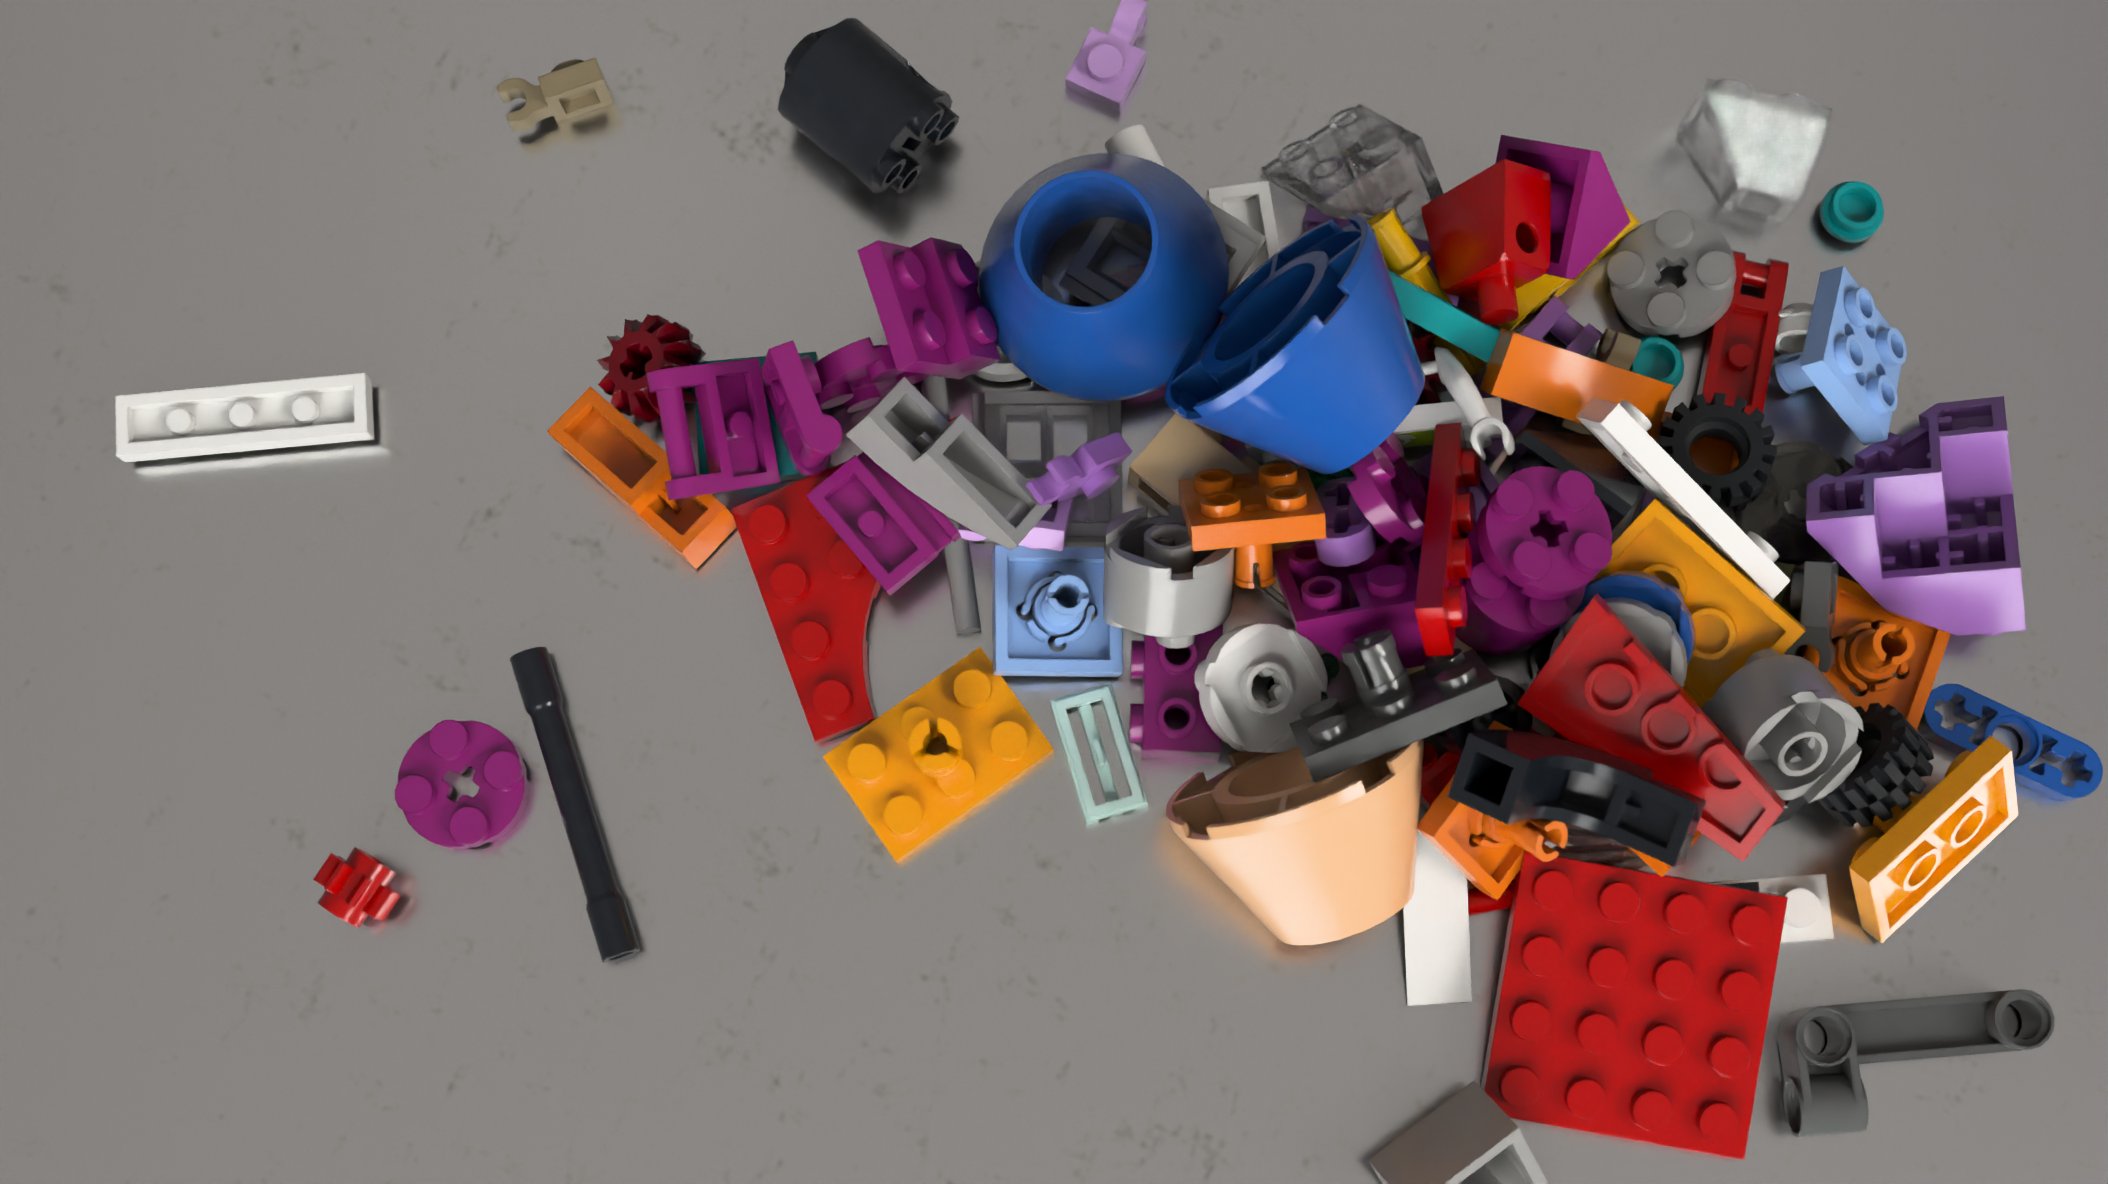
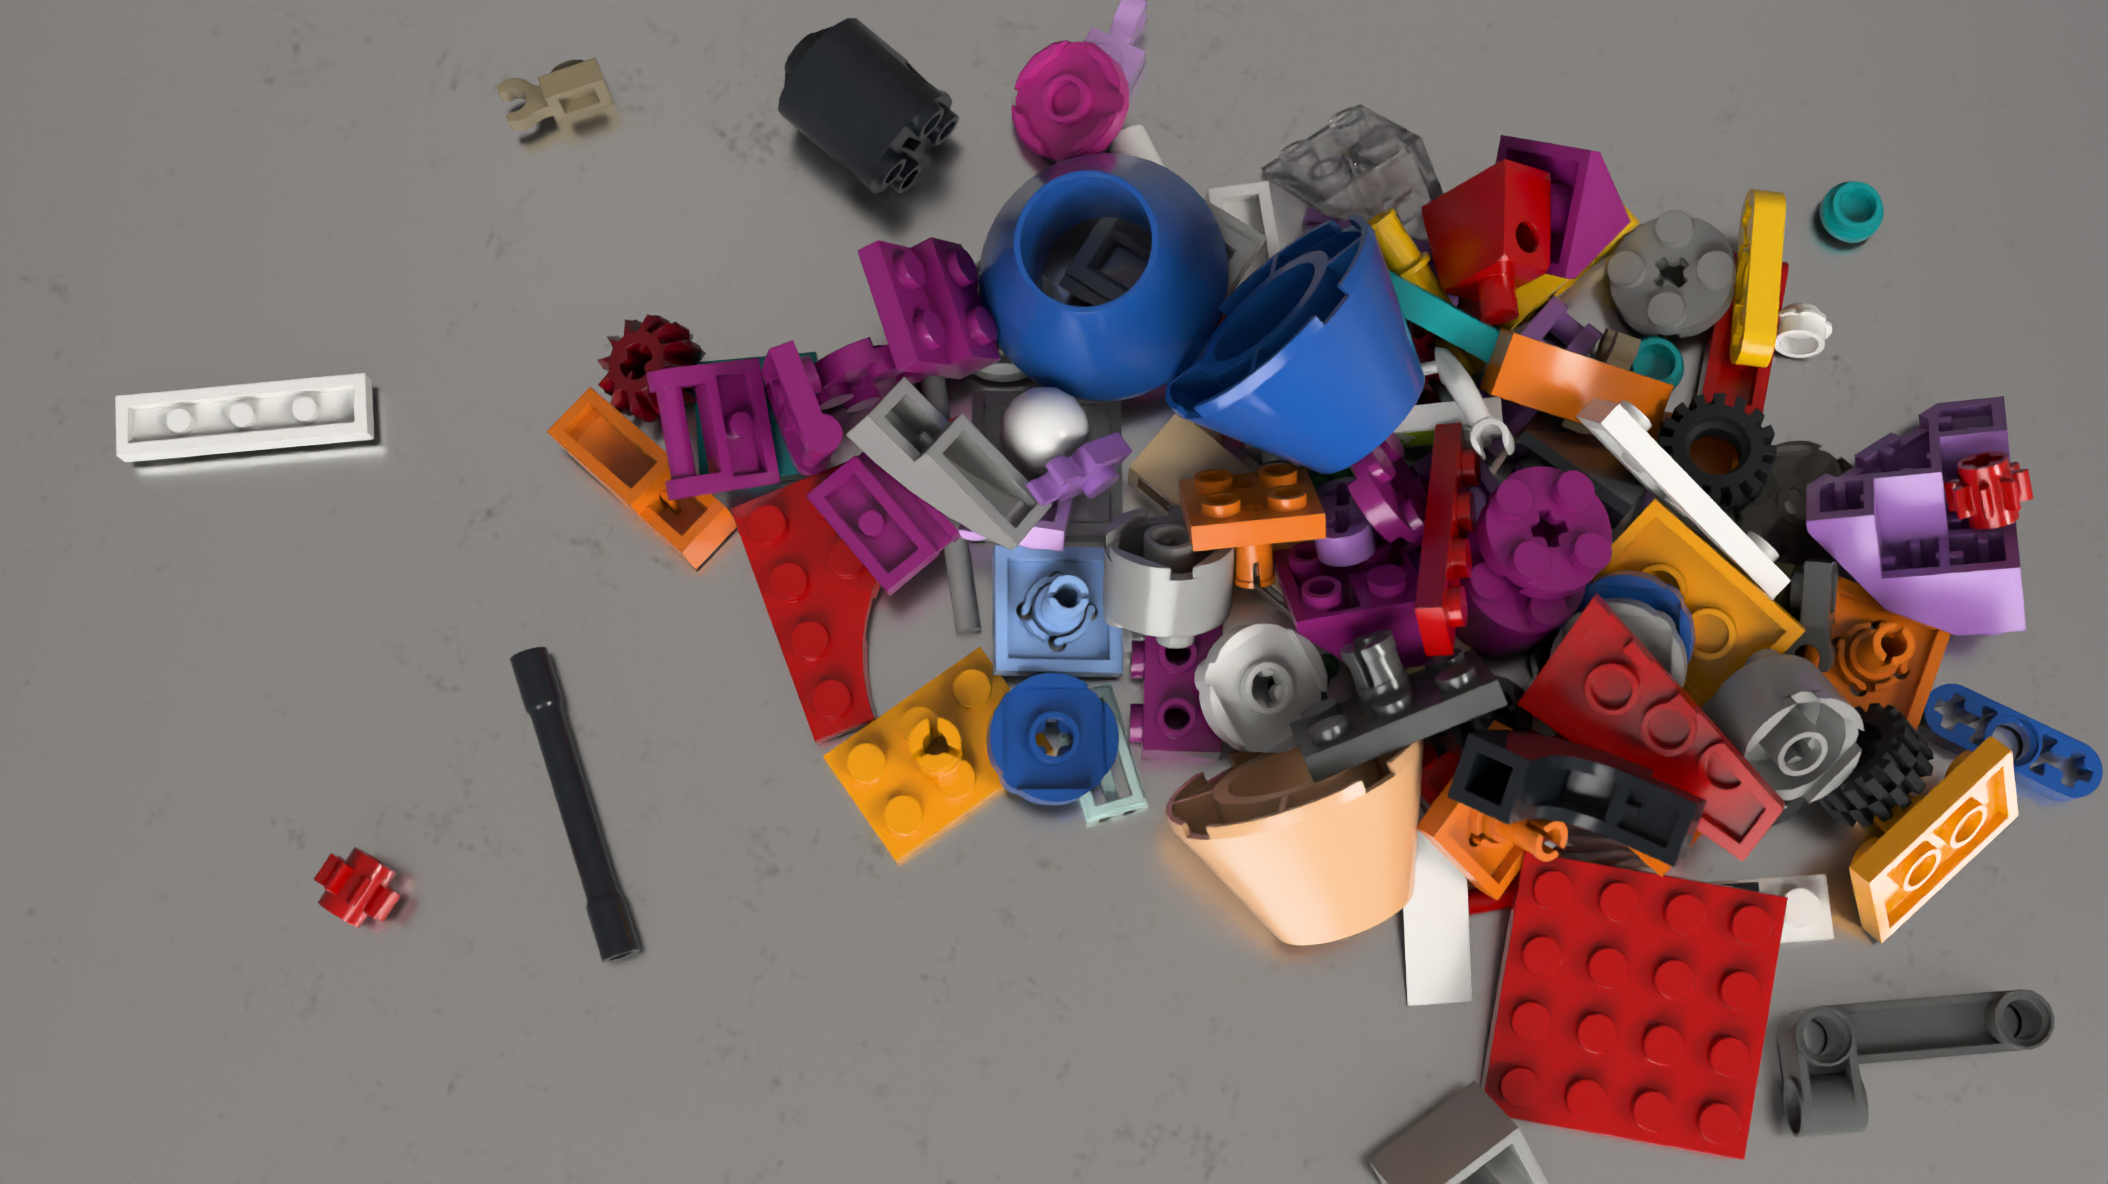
(469, 821): magenta plate -> none
(1042, 427): none -> white piece
(1070, 100): none -> dark pink tile
(1078, 712): none -> blue plate
(1753, 145): clear slope -> none
(1758, 278): none -> yellow beam
(1848, 357): light blue plate -> none
(1988, 490): none -> red gear

